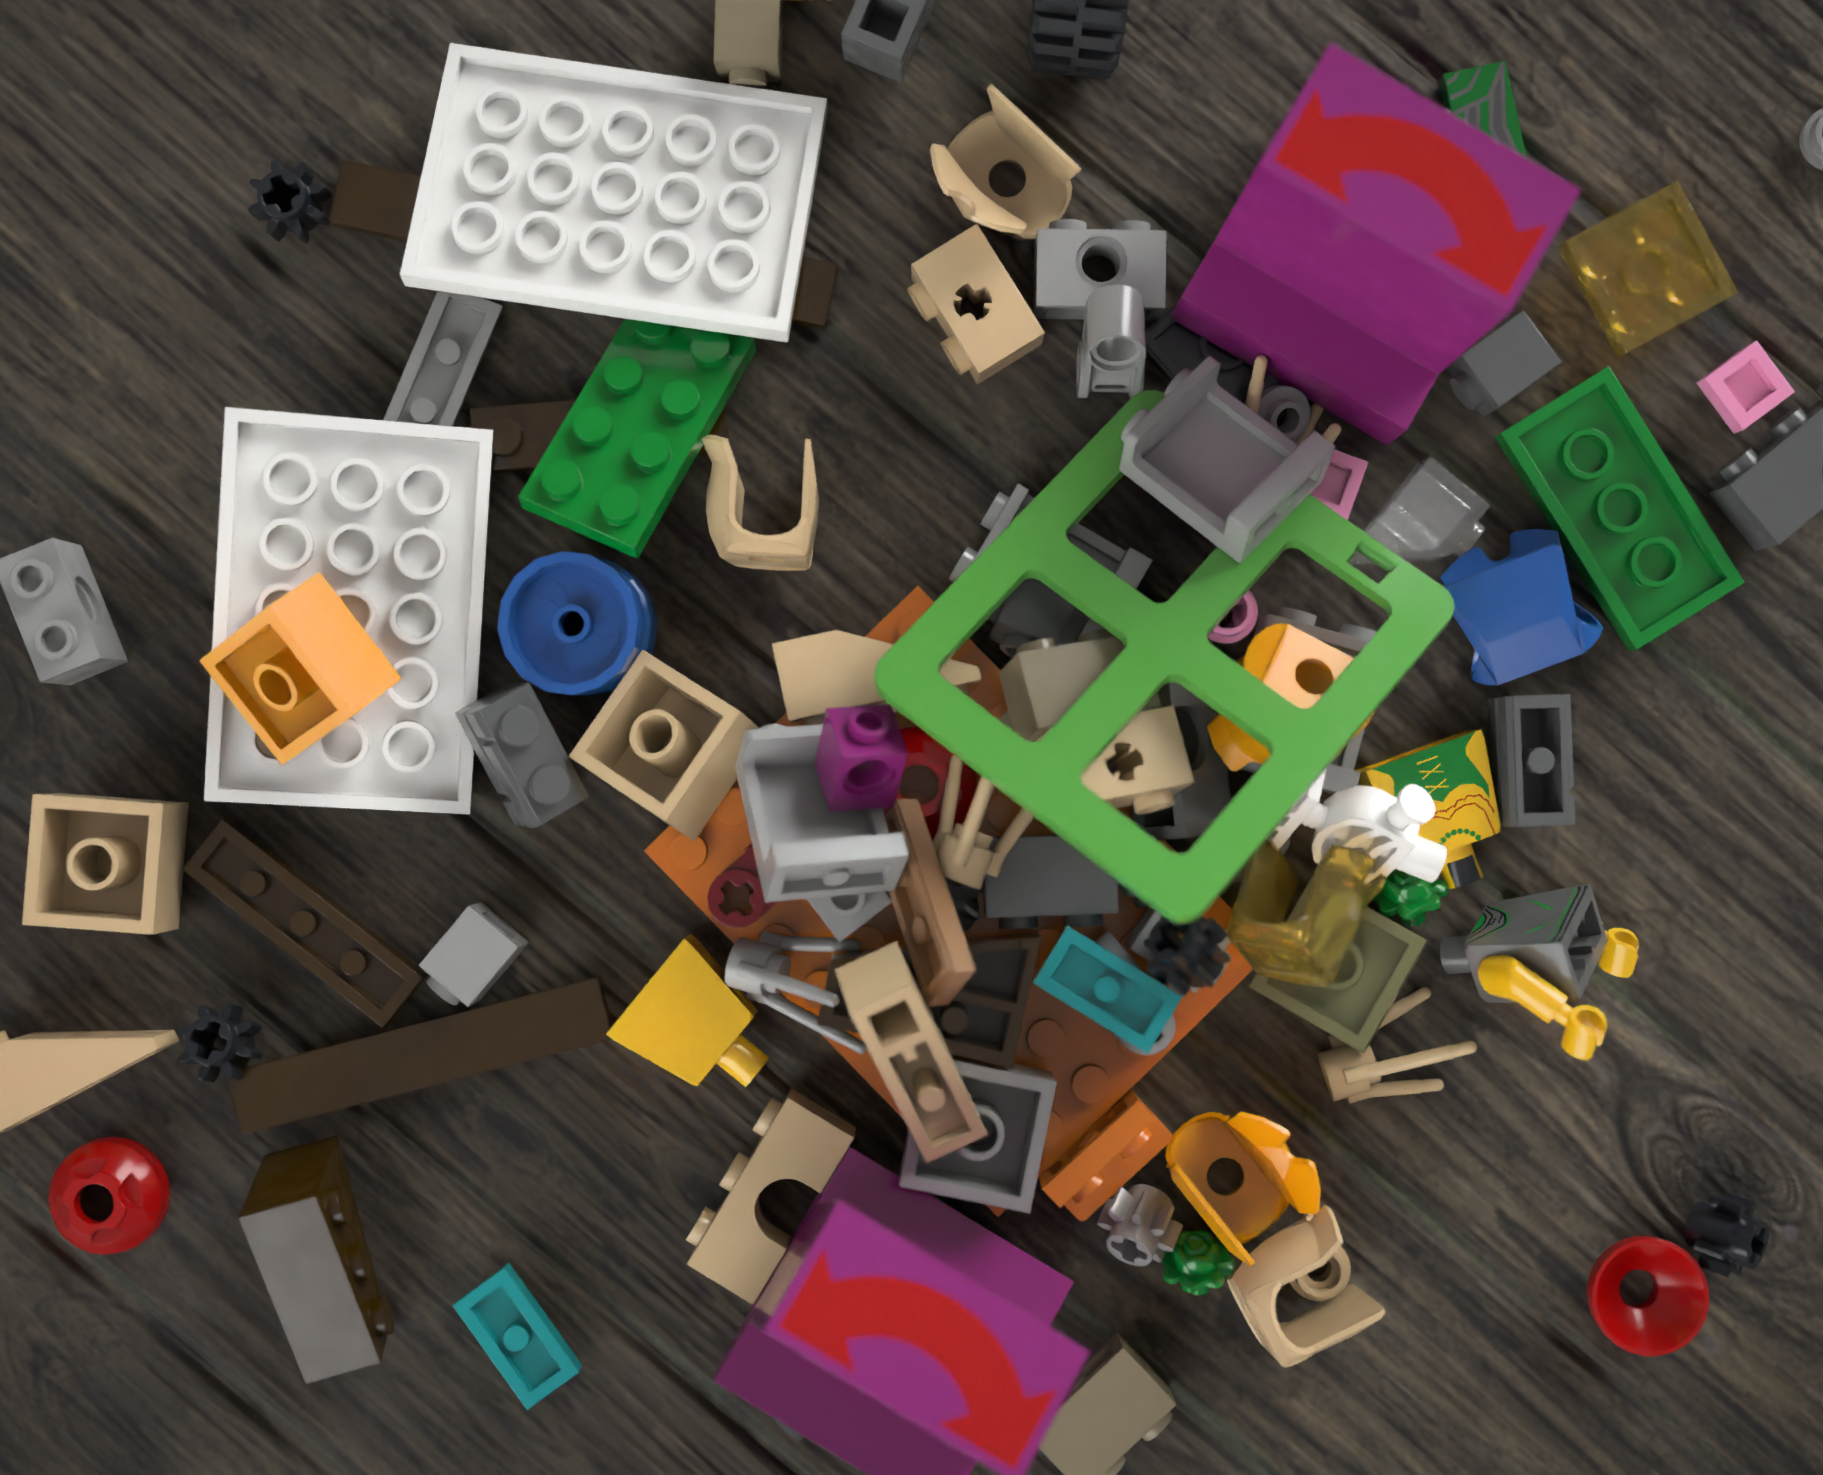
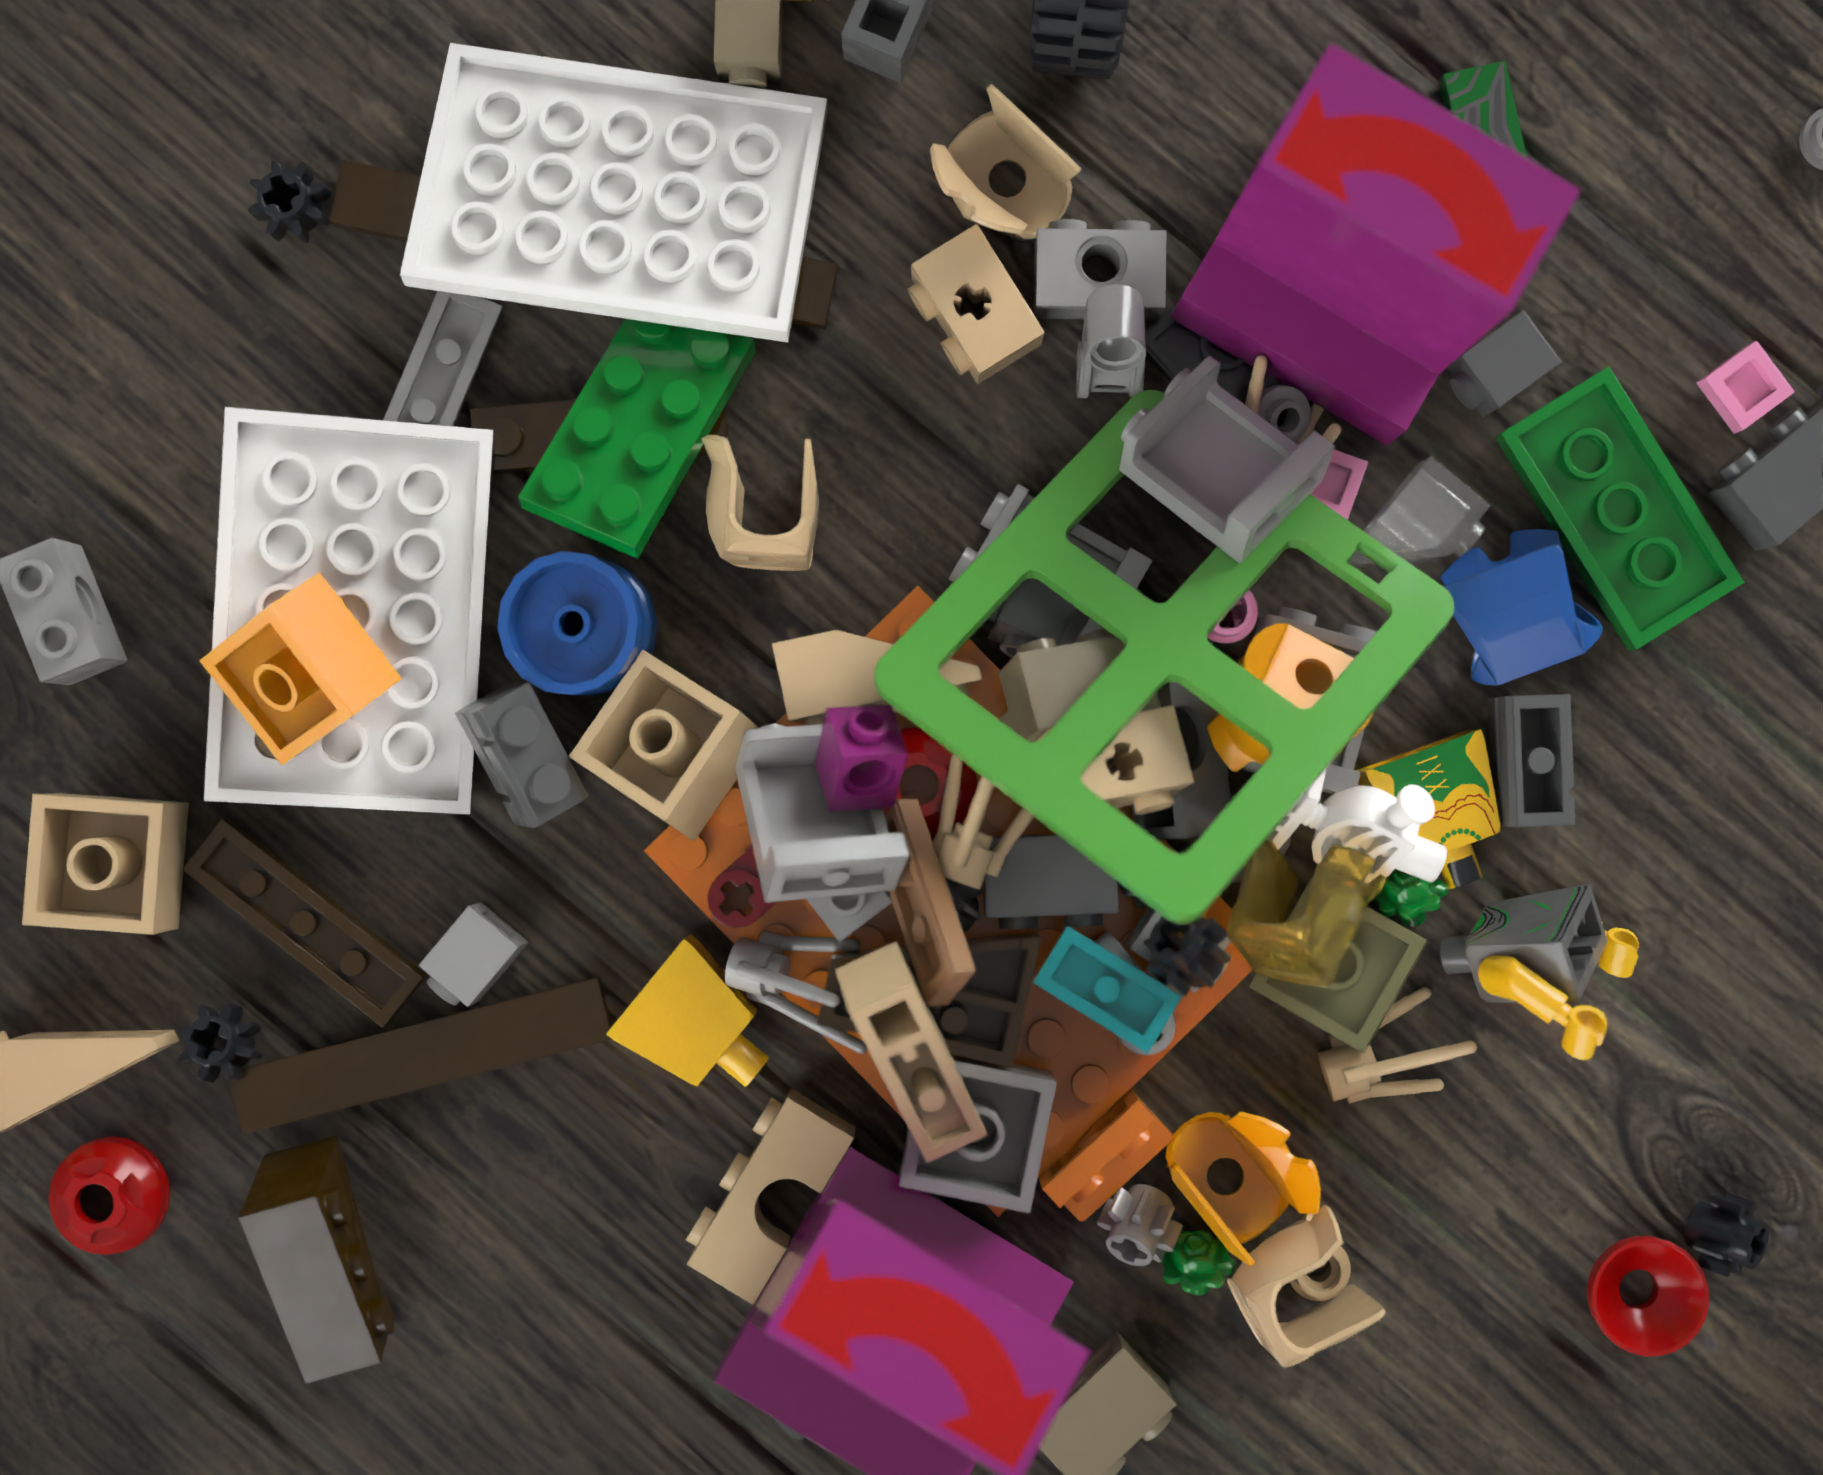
(517, 1336): teal plate -> none
(1647, 268): clear yellow plate -> none

